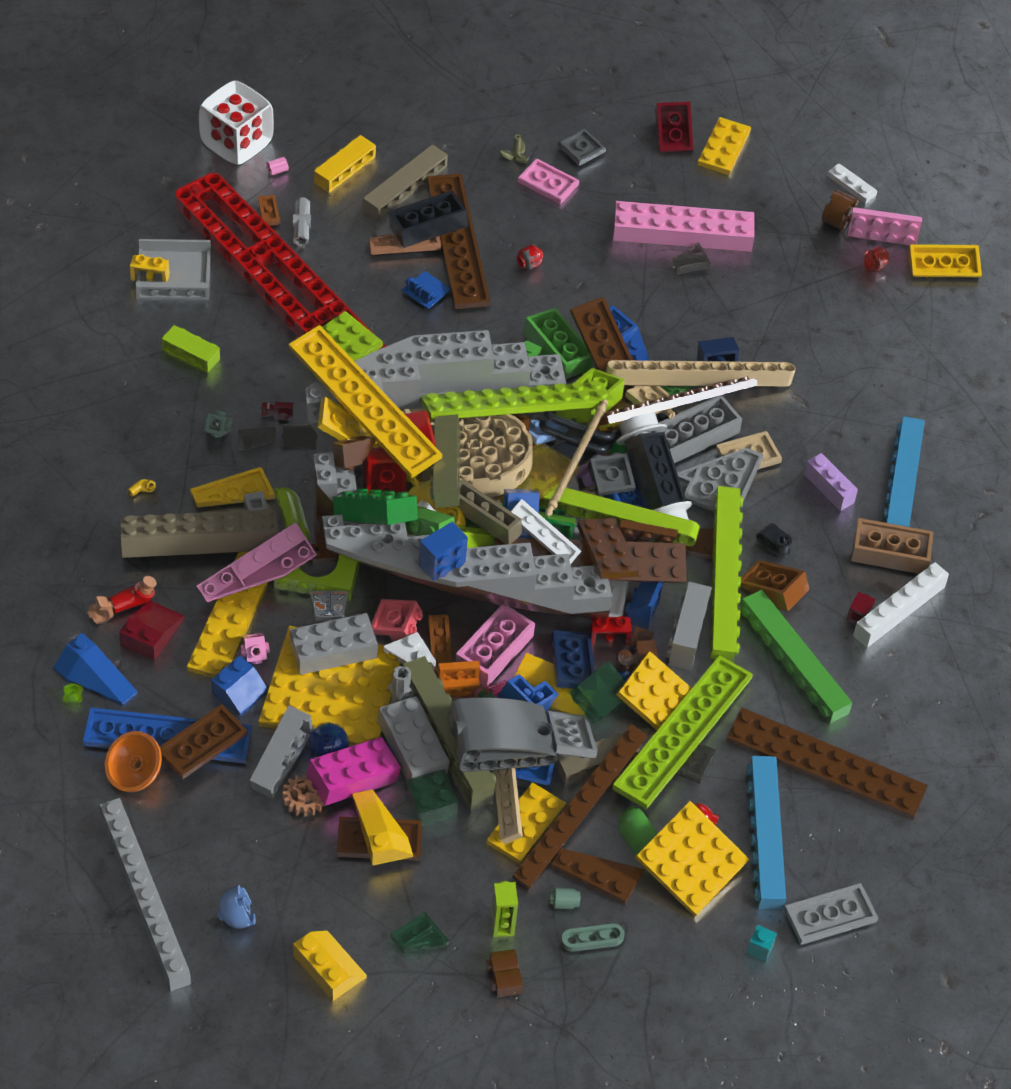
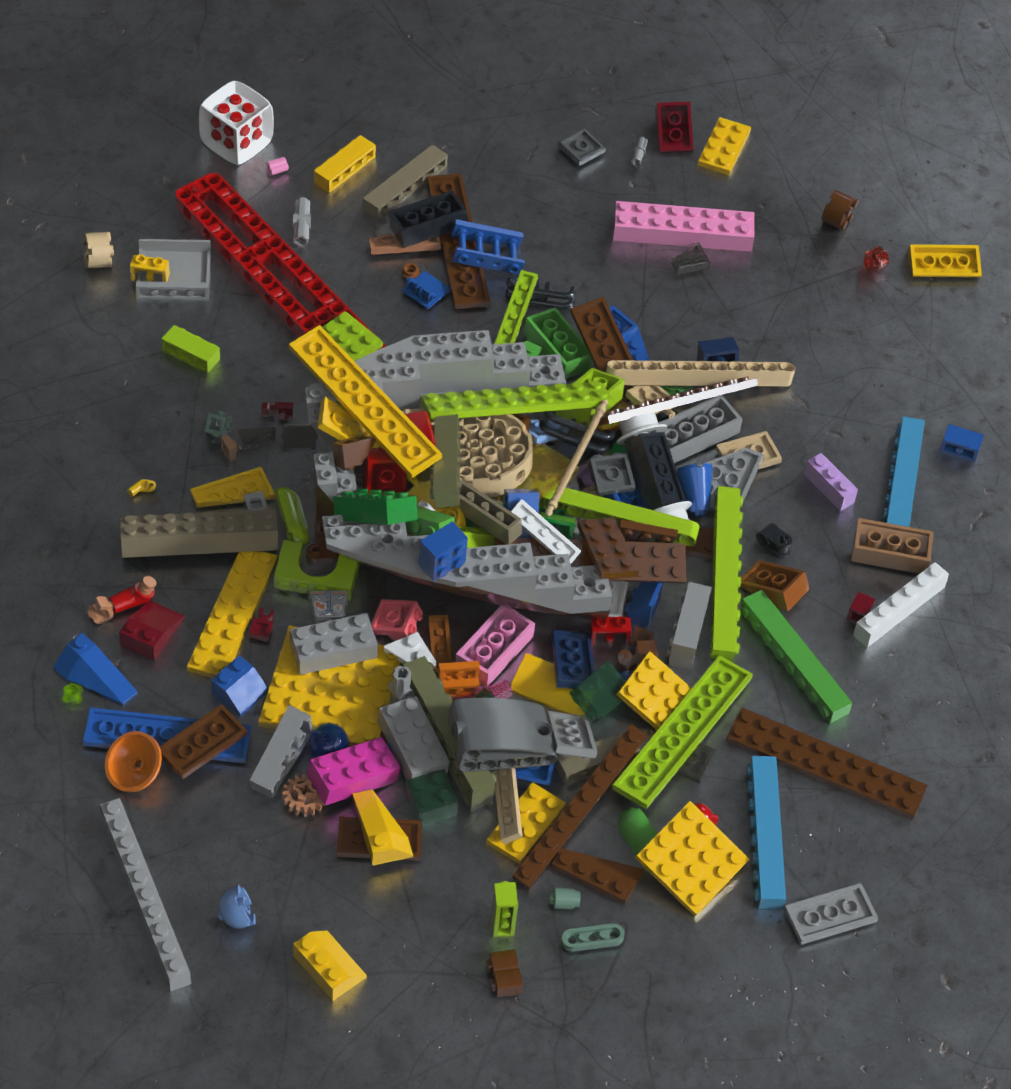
(97, 250): none -> tan brick
(229, 447): none -> medium nougat plate
(254, 641): bright pink brick -> none
(262, 626): none -> dark red plate
(263, 564): bright pink wedge -> none
(269, 209): dark orange plate -> none
(410, 270): none -> dark orange plate
(419, 935): clear green wing -> none
(489, 235): none -> blue fence
(517, 308): none -> lime plate
(518, 148): olive plant -> none
(520, 689): blue brick -> none
(529, 257): red head -> none
(541, 296): none -> black piece
(548, 181): bright pink tile -> none
(639, 151): none -> light grey axle
(696, 487): none -> blue cone
(761, 943): teal brick -> none
(852, 183): white plate -> none
(884, 226): bright pink plate -> none
(961, 442): none -> blue brick

